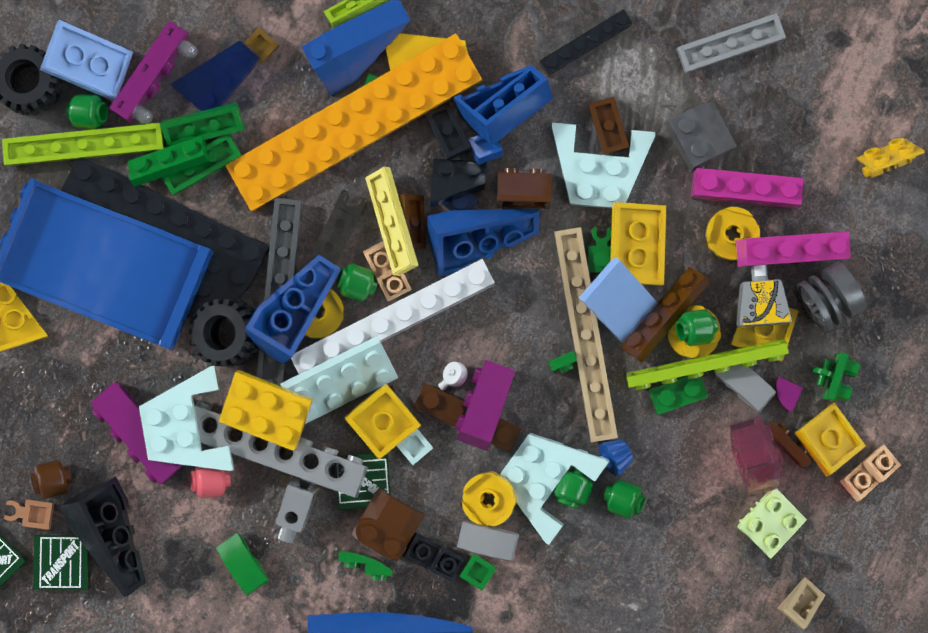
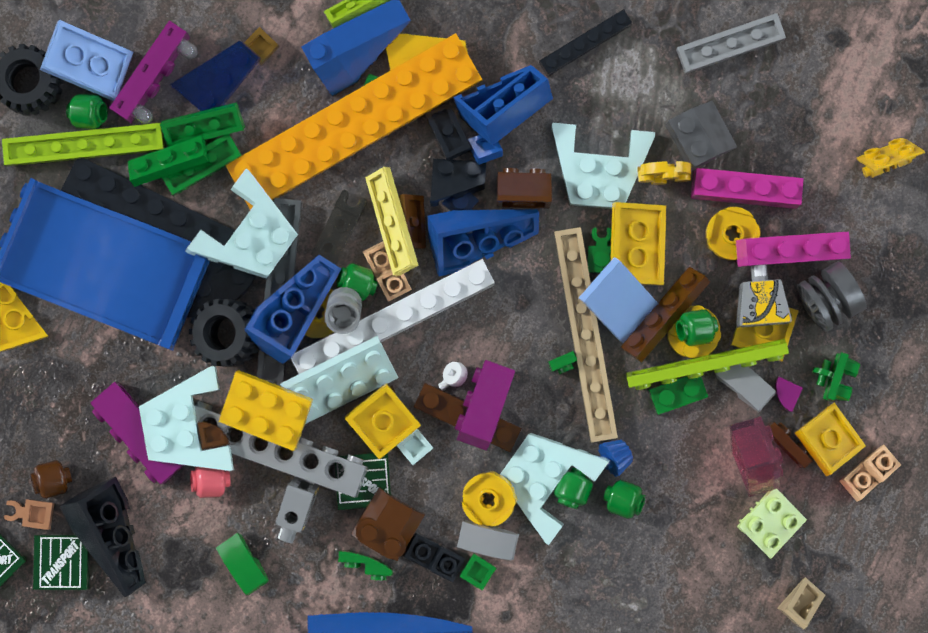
(211, 436): none -> reddish brown tile
(258, 239): none -> light aqua wing
(343, 310): none -> light grey wheel
(608, 126): reddish brown plate -> none
(660, 172): none -> yellow plate

